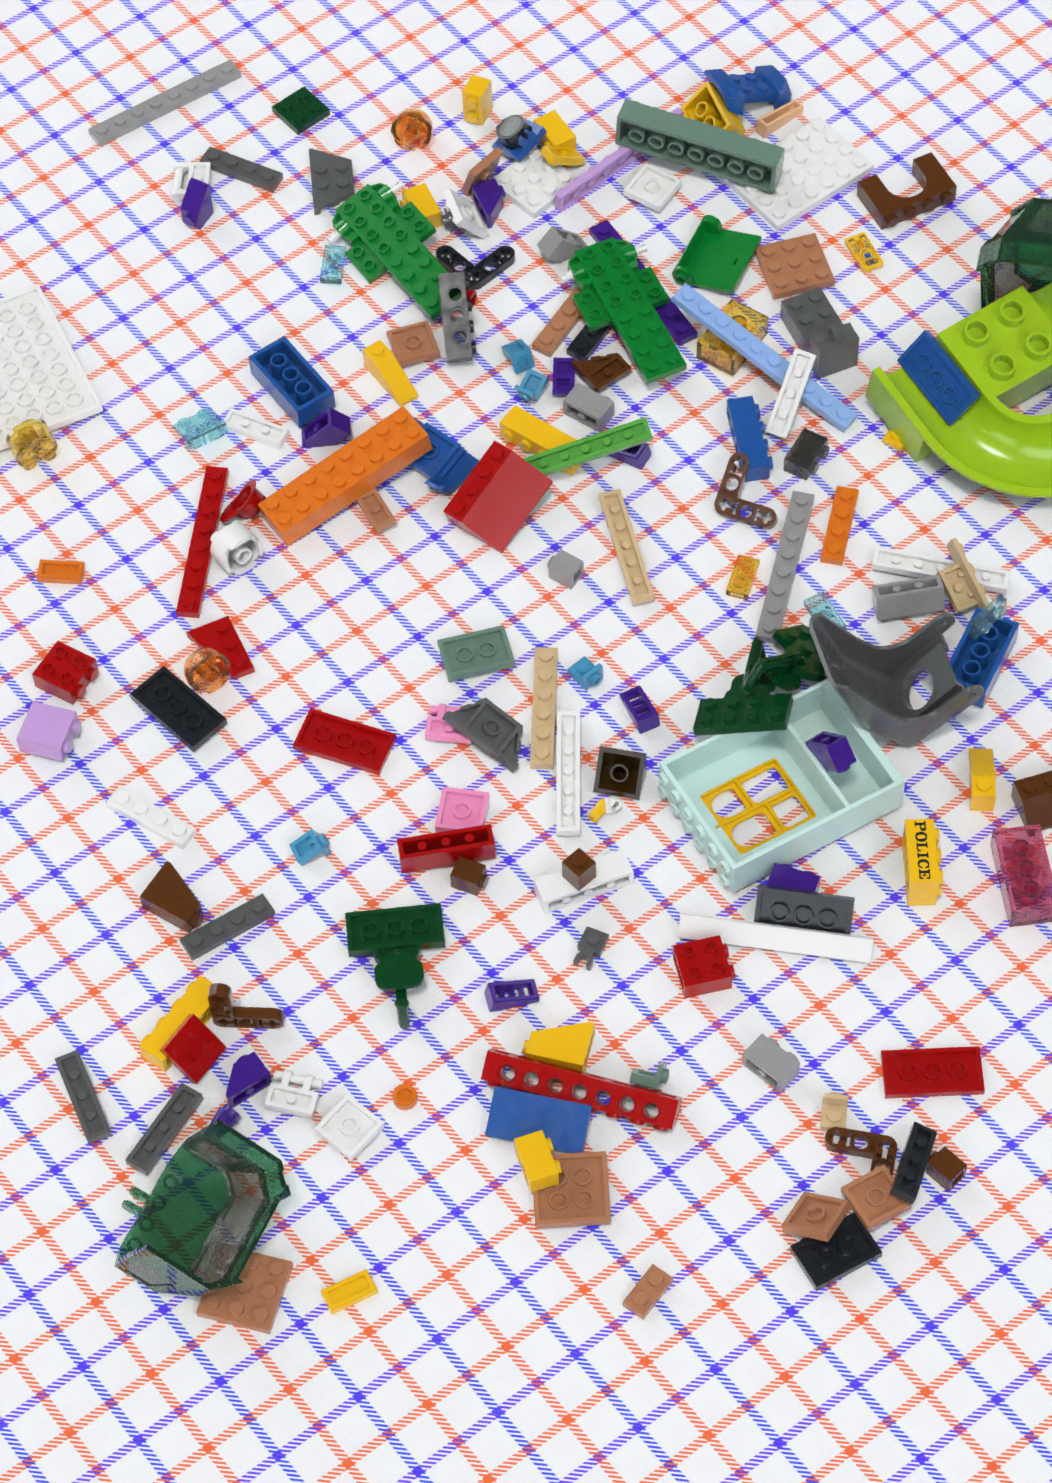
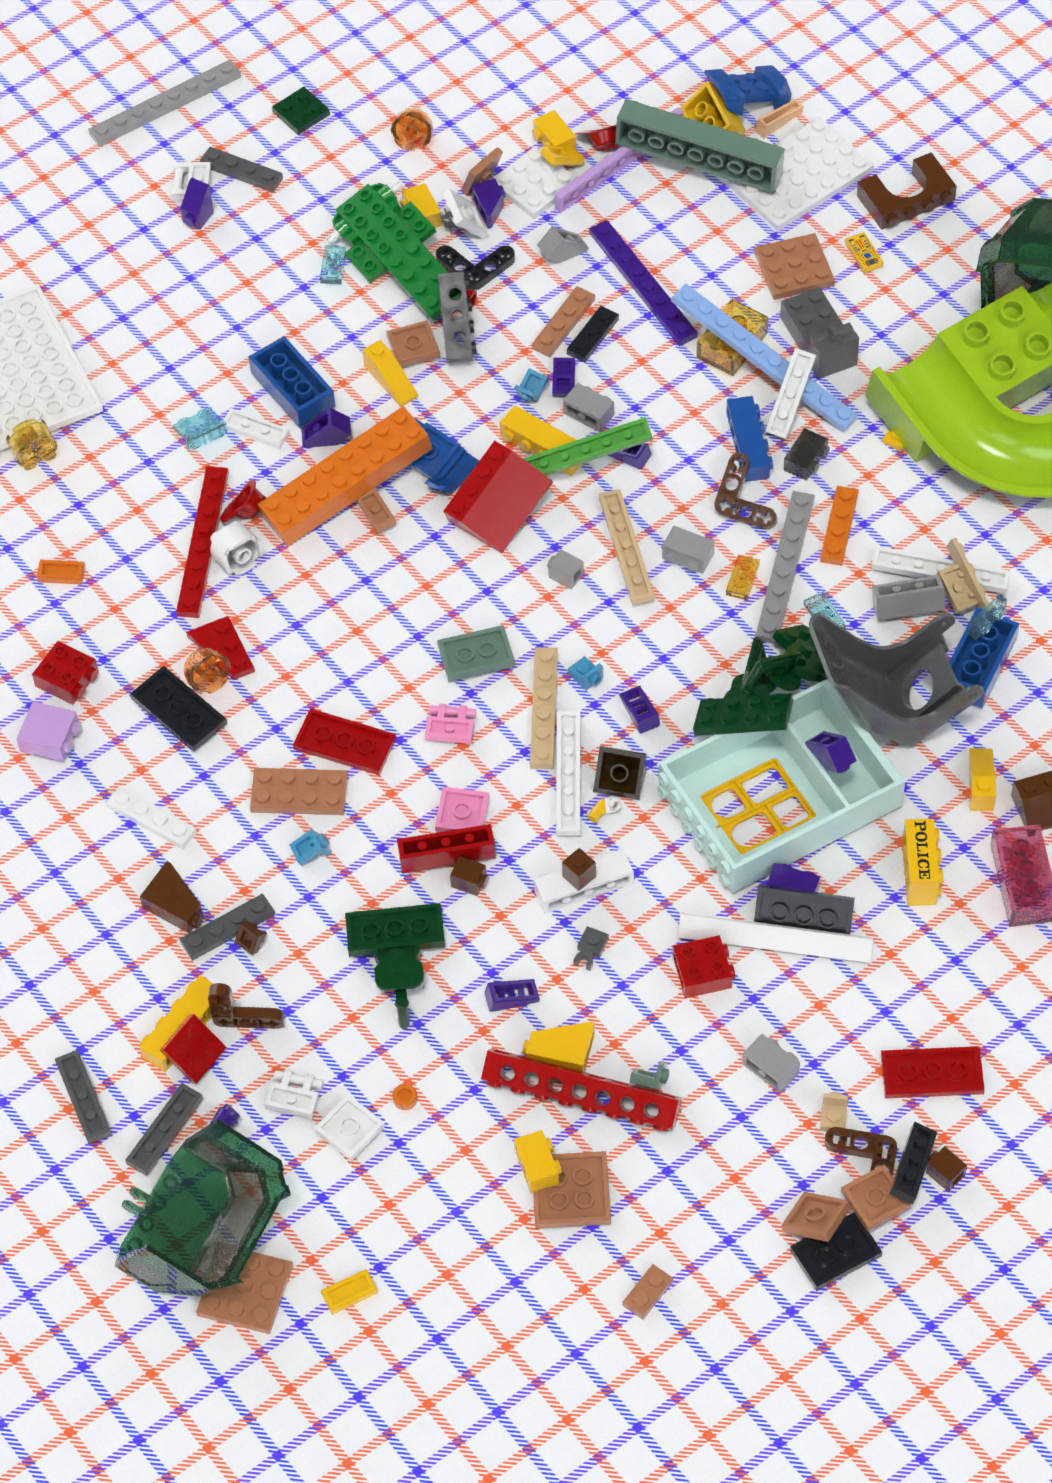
(247, 1079): dark purple slope -> none
(250, 937): none -> reddish brown tile
(299, 791): none -> nougat plate
(330, 179): dark grey wing -> none
(477, 100): yellow brick -> none
(490, 730): dark grey wing -> none
(517, 136): piece -> none
(519, 354): dark azure bracket -> none
(523, 1113): blue tile -> none
(602, 139): none -> red piece
(602, 370): reddish brown wing -> none
(626, 297): green piece -> none
(652, 187): white plate -> none
(688, 549): none -> light grey brick
(715, 257): green door -> none
(938, 377): blue tile -> none

